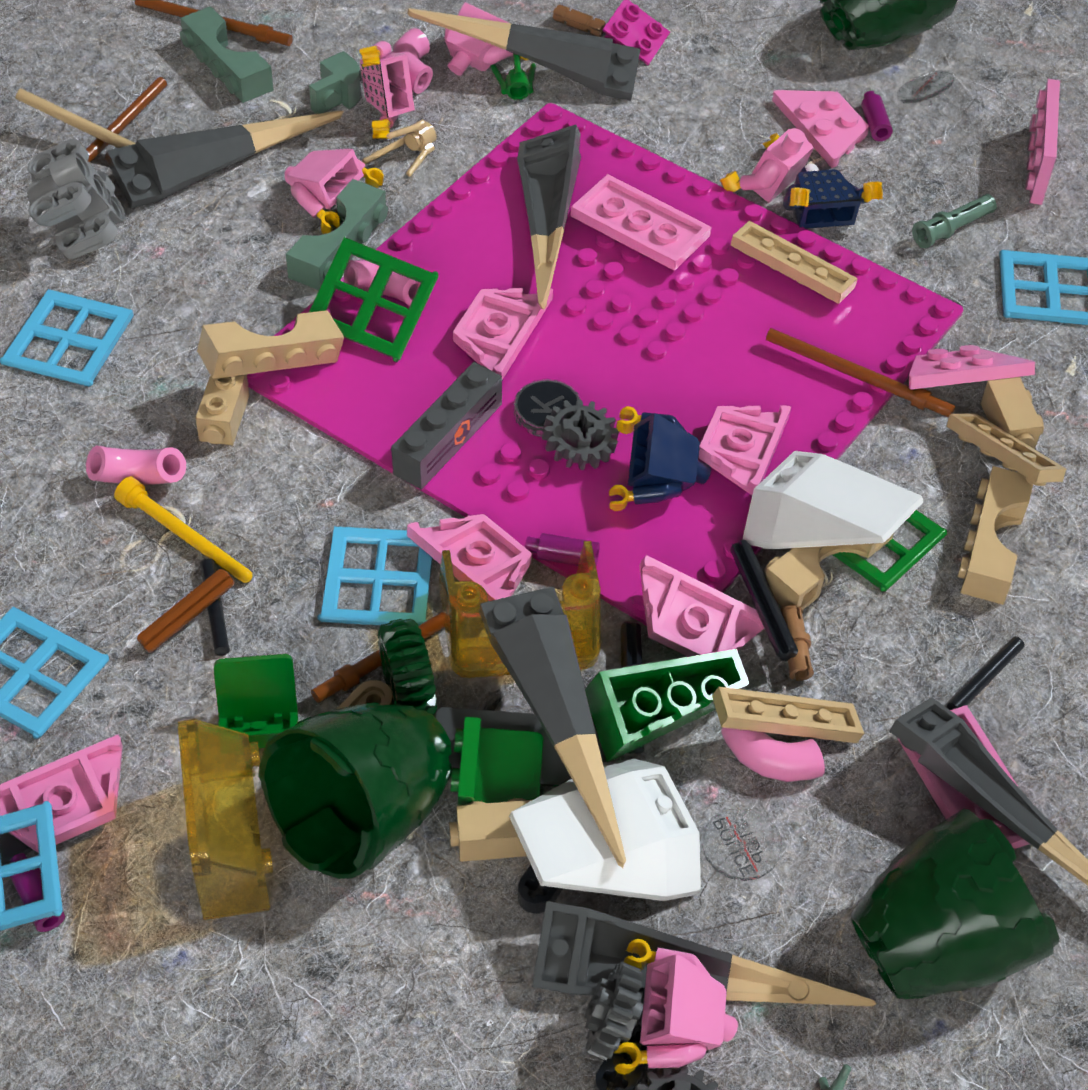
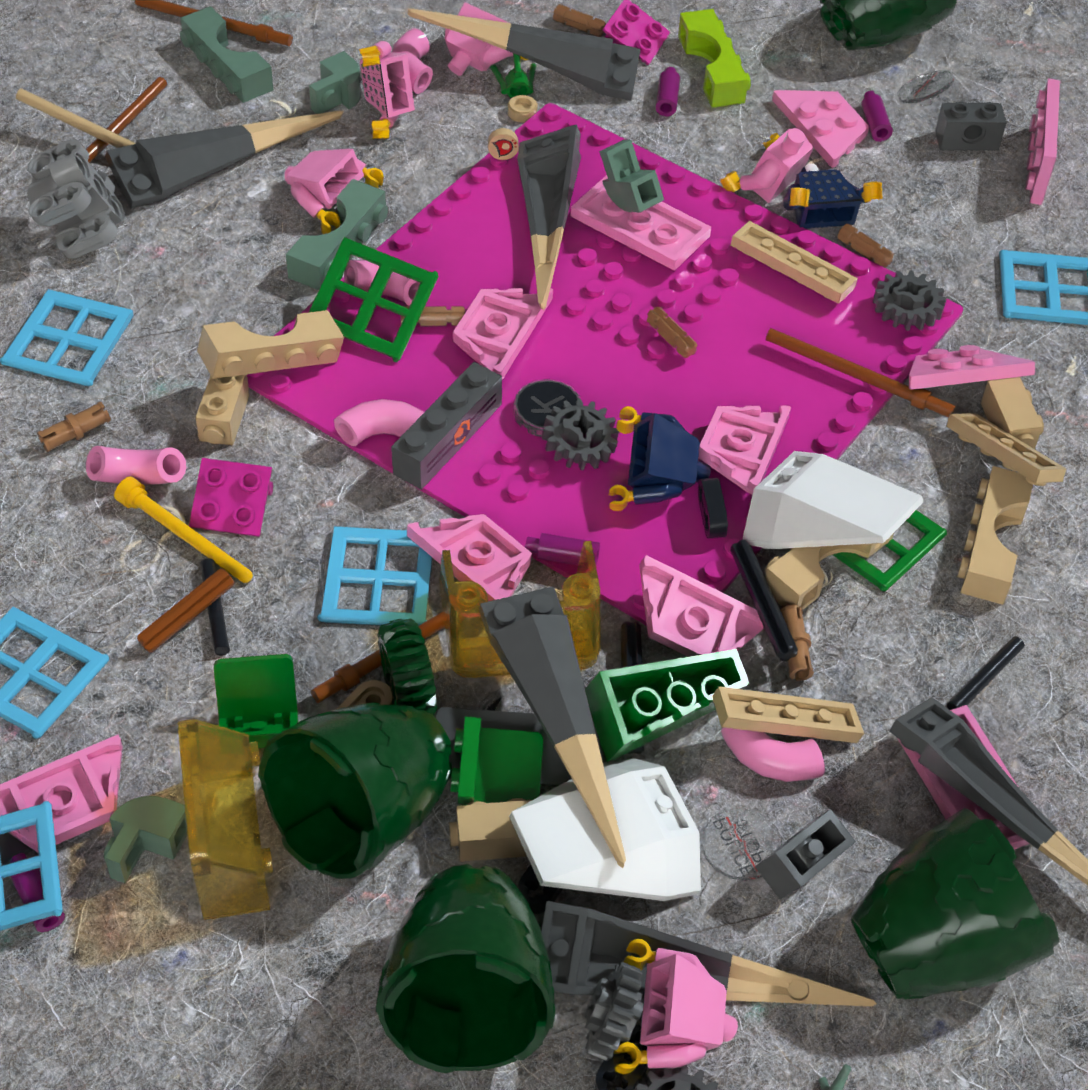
(73, 426): none -> medium nougat pin
(142, 825): none -> sand green brick
(231, 497): none -> dark pink hinge
(375, 418): none -> bright pink cylinder
(418, 137): tan plant -> none
(440, 316): none -> medium nougat axle
(467, 975): none -> dark green piece
(503, 144): none -> tan tile
(521, 108): none -> tan tile
(626, 183): none -> sand green brick
(667, 92): none -> magenta cylinder
(672, 332): none -> medium nougat axle
(712, 508): none -> black beam
(724, 78): none -> lime arch
(805, 854): none -> dark grey brick
(865, 245): none -> medium nougat axle
(909, 300): none -> dark grey gear
(945, 223): sand green pin -> none
(970, 126): none -> dark grey brick

